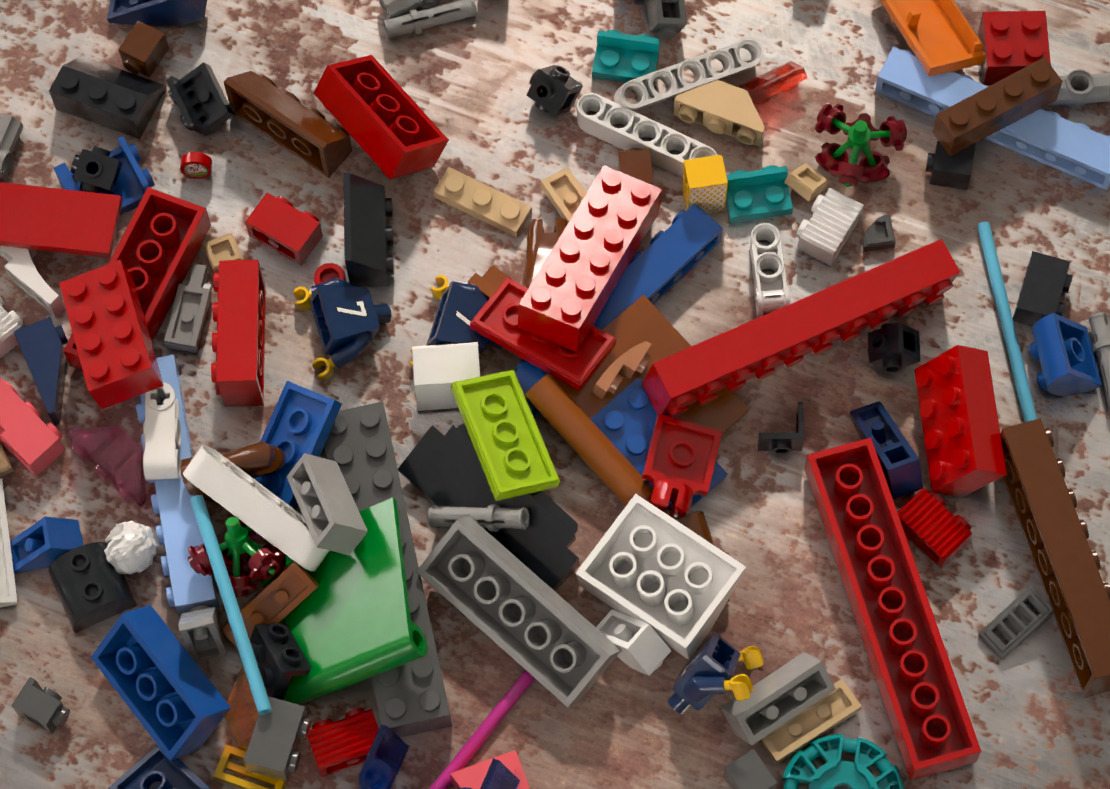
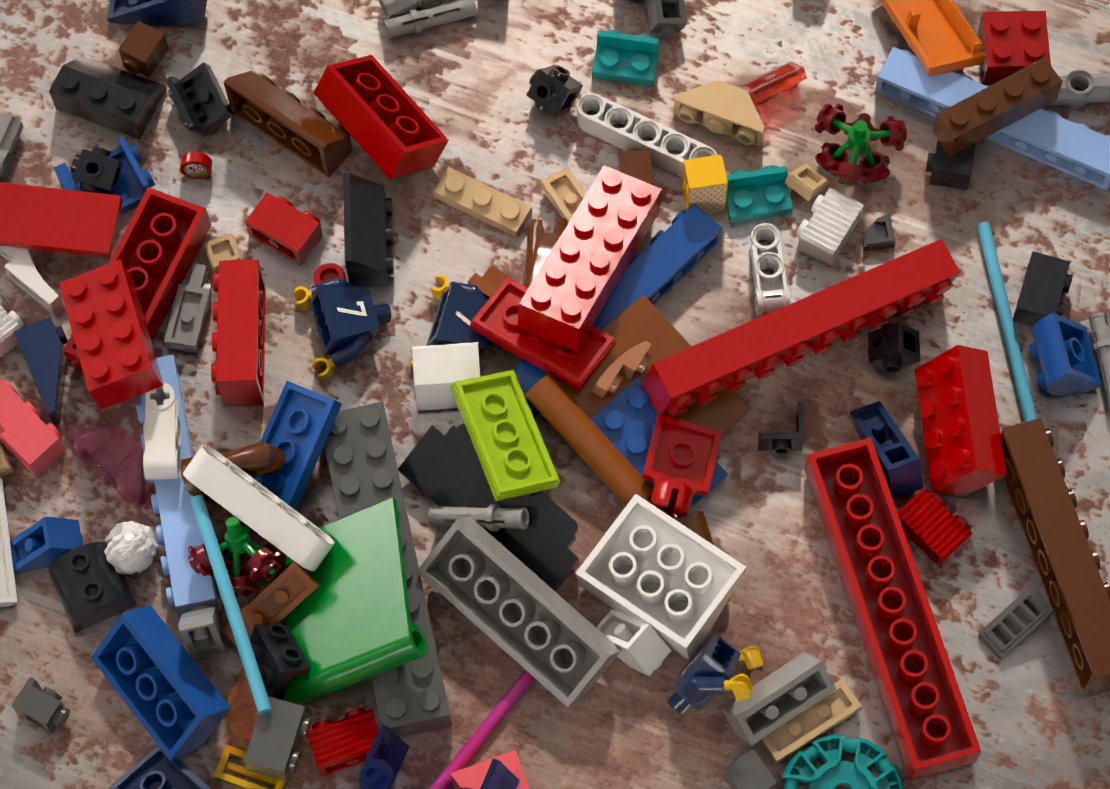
(327, 504): light grey brick -> none
(698, 65): white beam -> none

